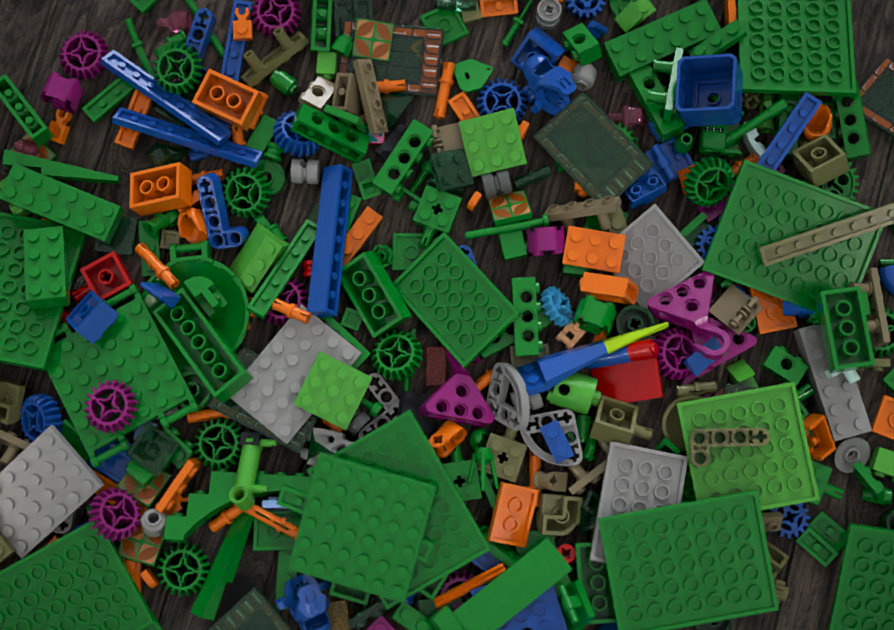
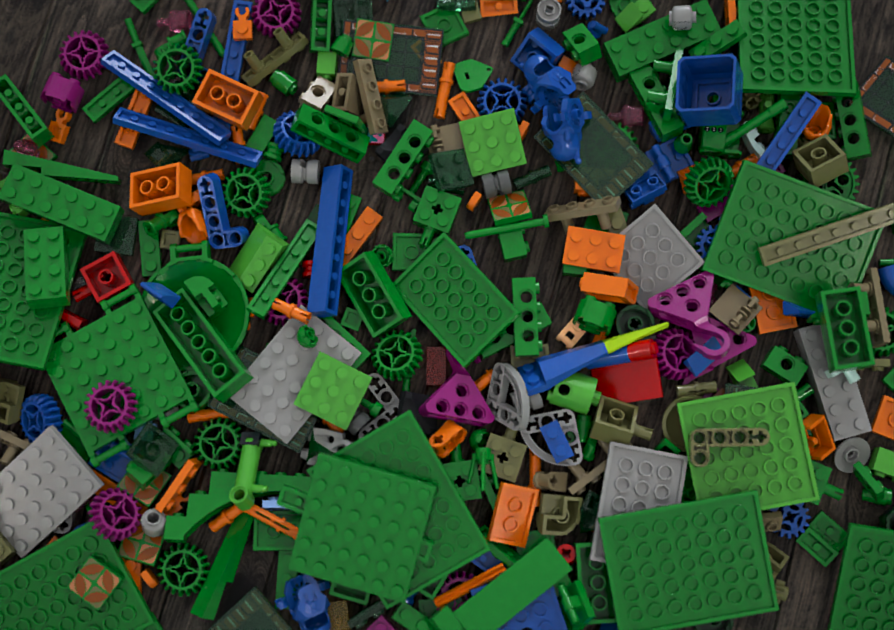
(92, 317): blue slope -> none
(95, 582): none -> tile
(161, 270): orange pin -> none
(306, 337): none -> green plate
(364, 176): green slope -> none
(546, 240): magenta brick -> none
(557, 306): dark azure gear -> none
(568, 133): none -> blue helmet
(682, 17): none -> light grey head

